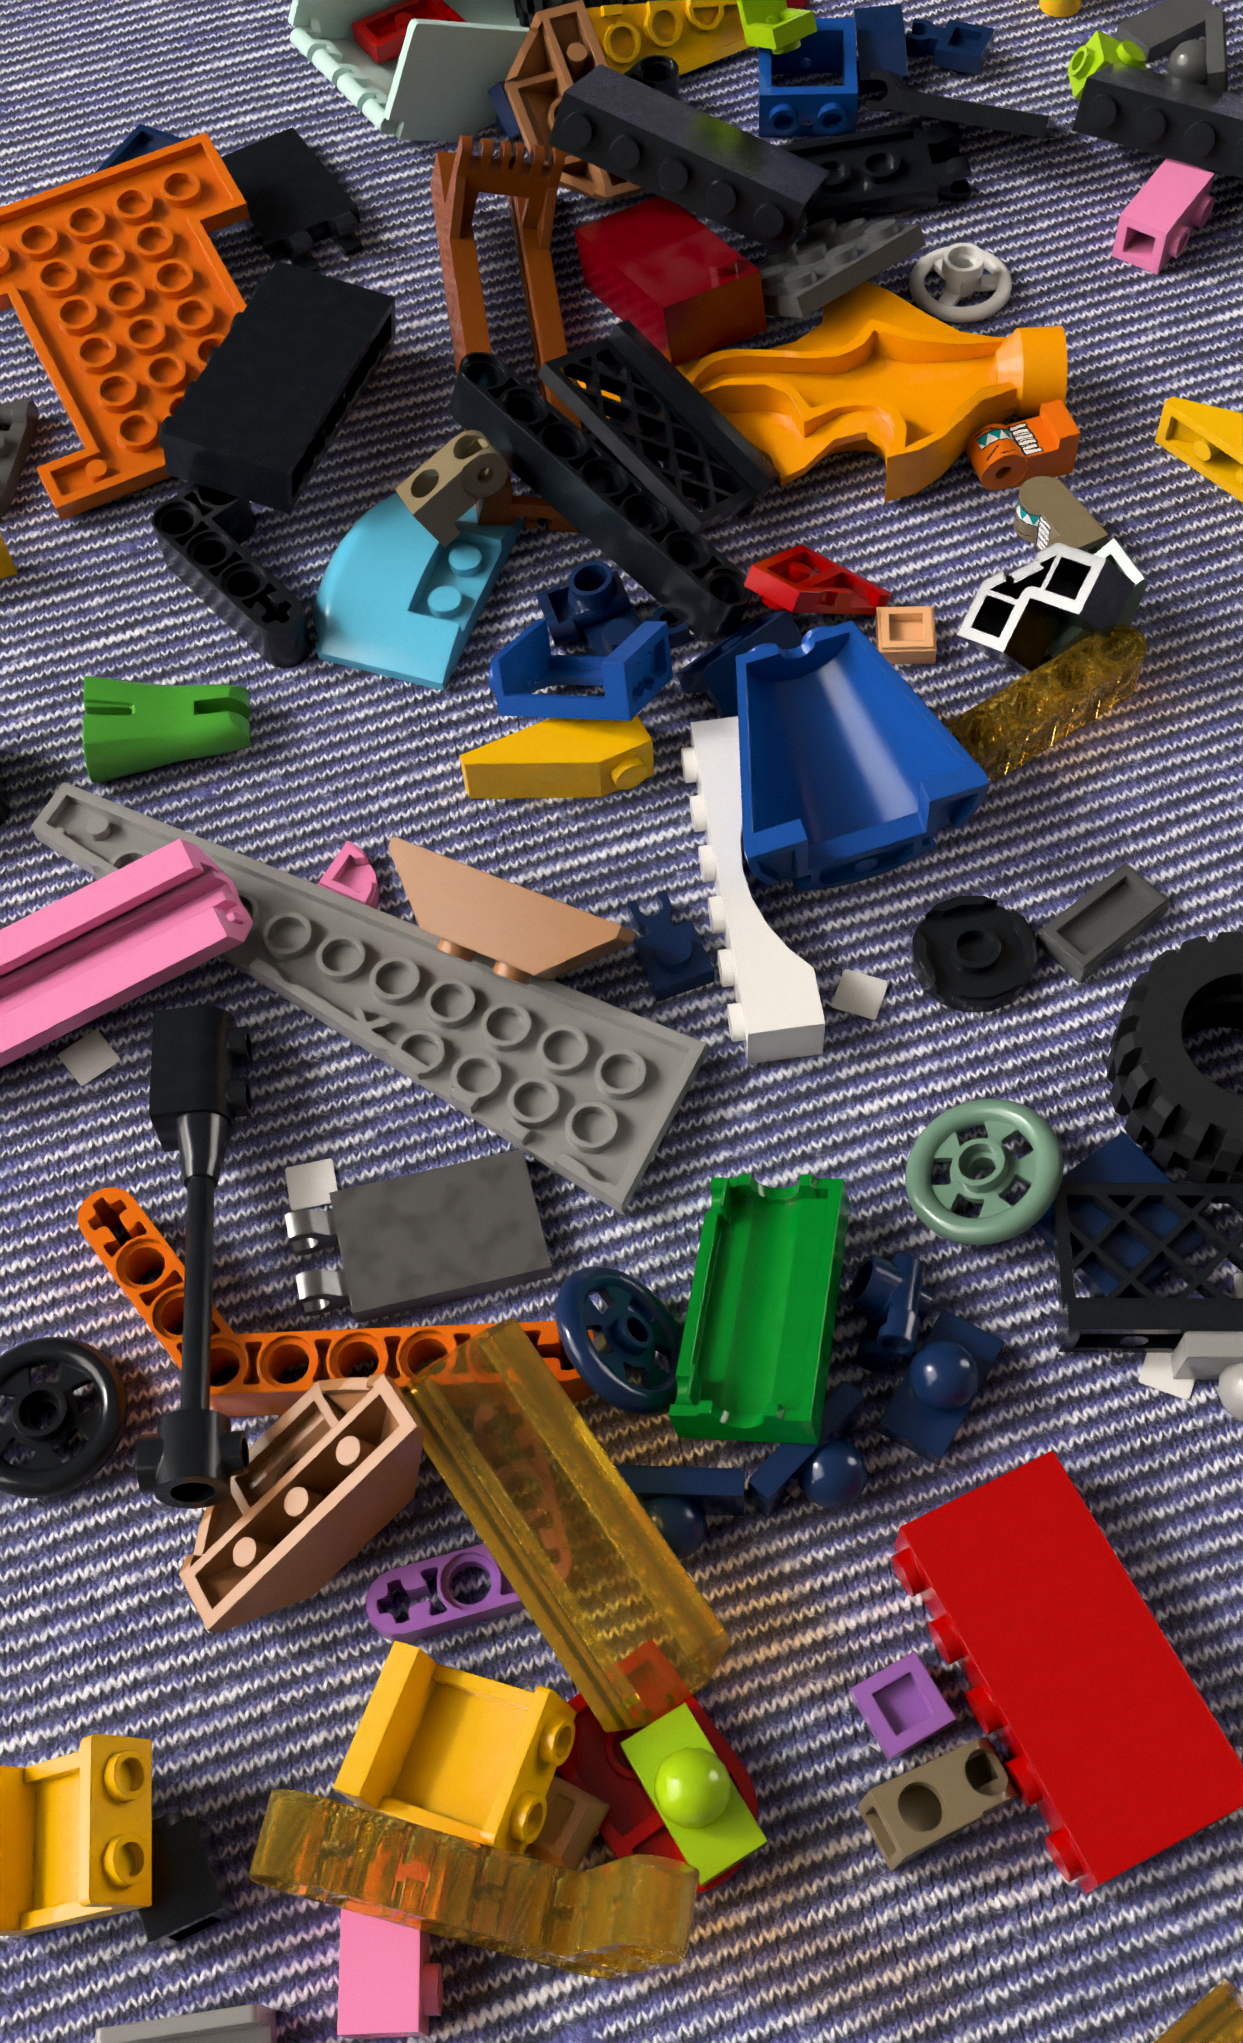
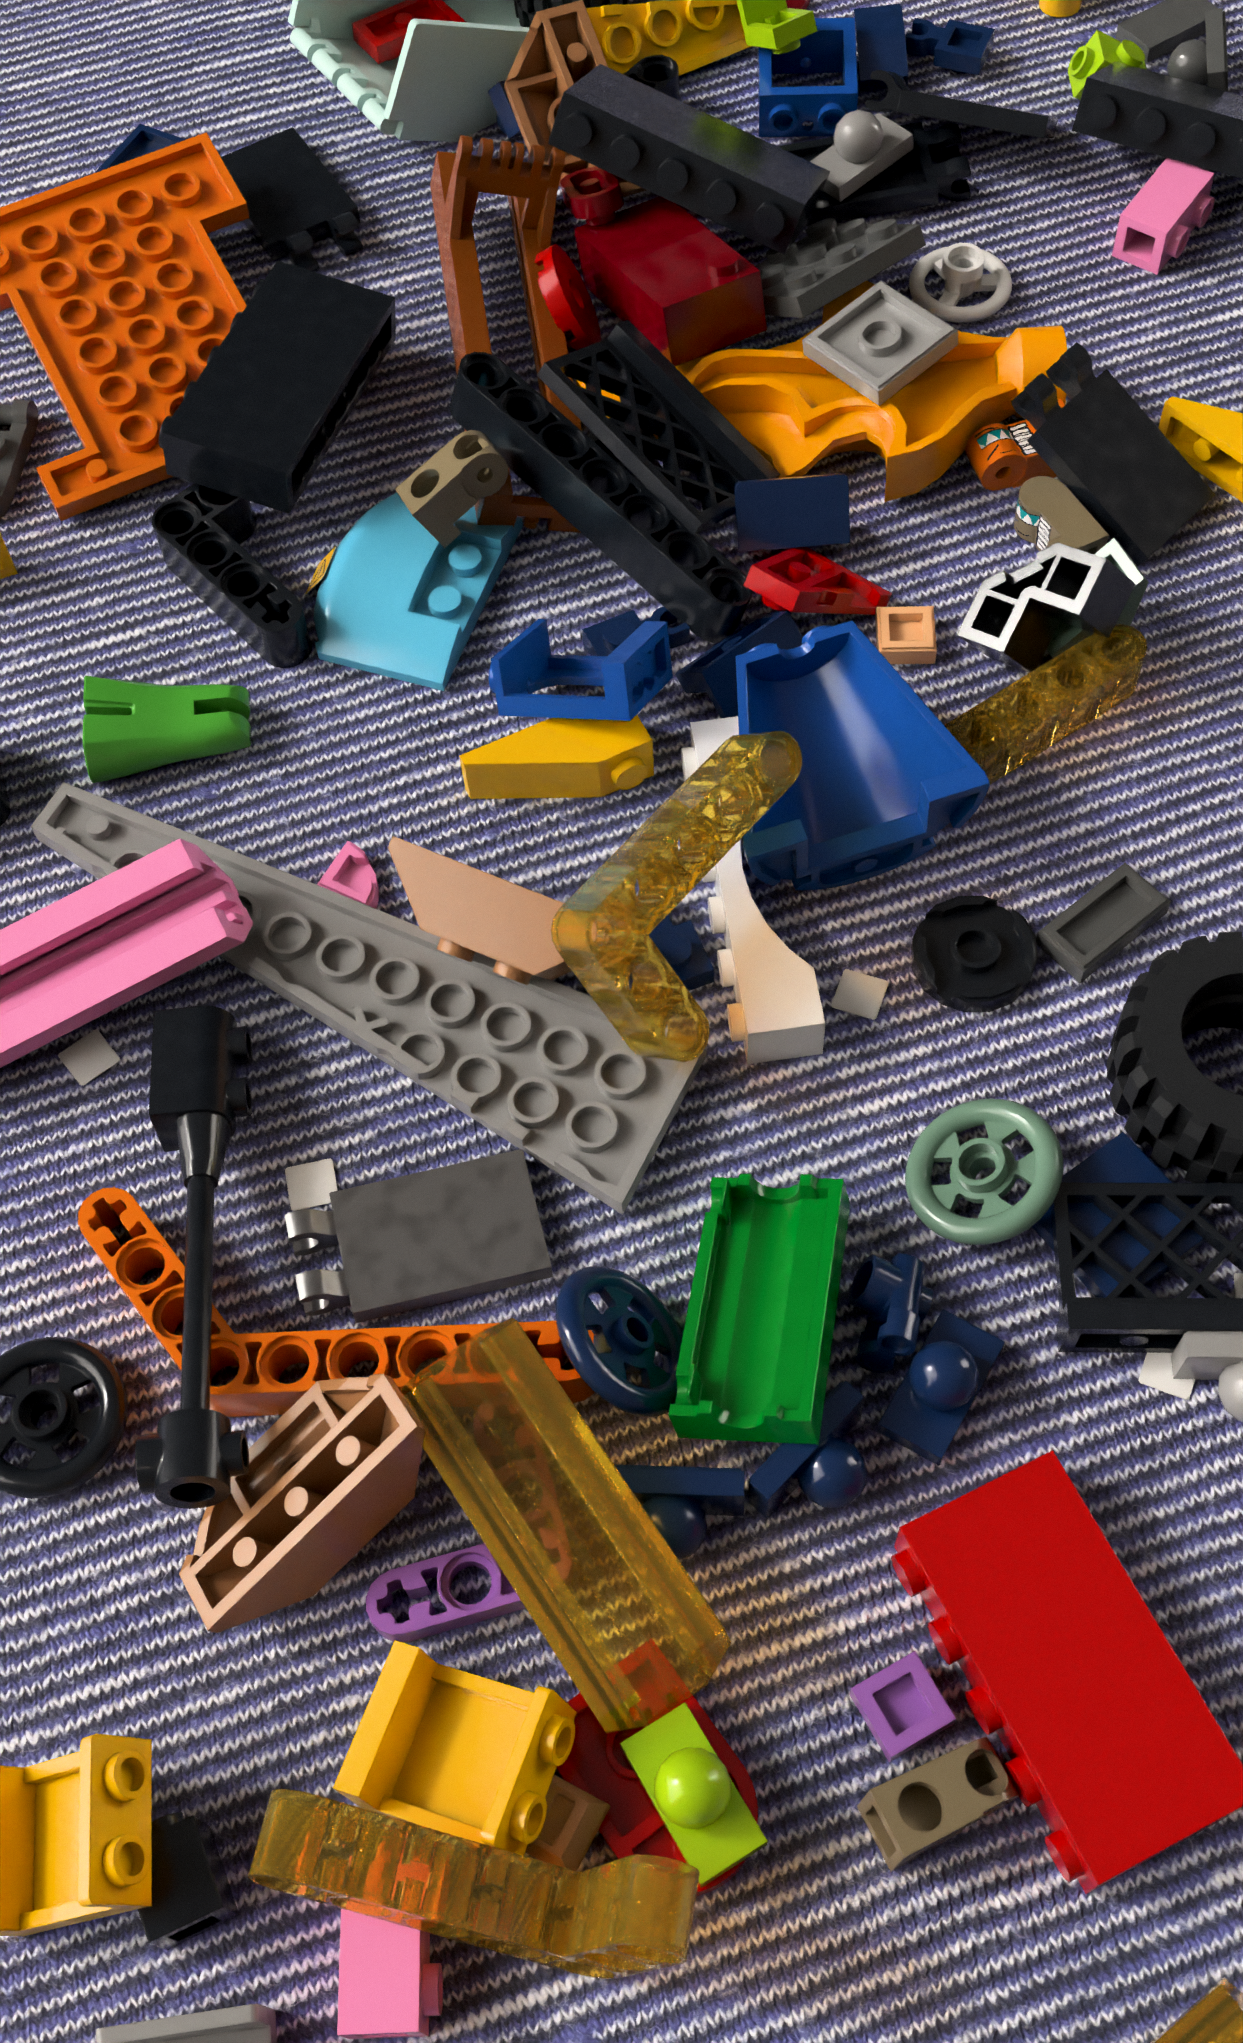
(321, 570): none -> yellow sticker
(567, 297): none -> red tile
(589, 599): dark blue plate -> none
(592, 195): none -> dark red plate
(748, 778): none -> clear yellow beam
(791, 512): none -> dark blue panel
(861, 150): none -> light grey tile
(880, 342): none -> light grey tile
(1111, 455): none -> black tile

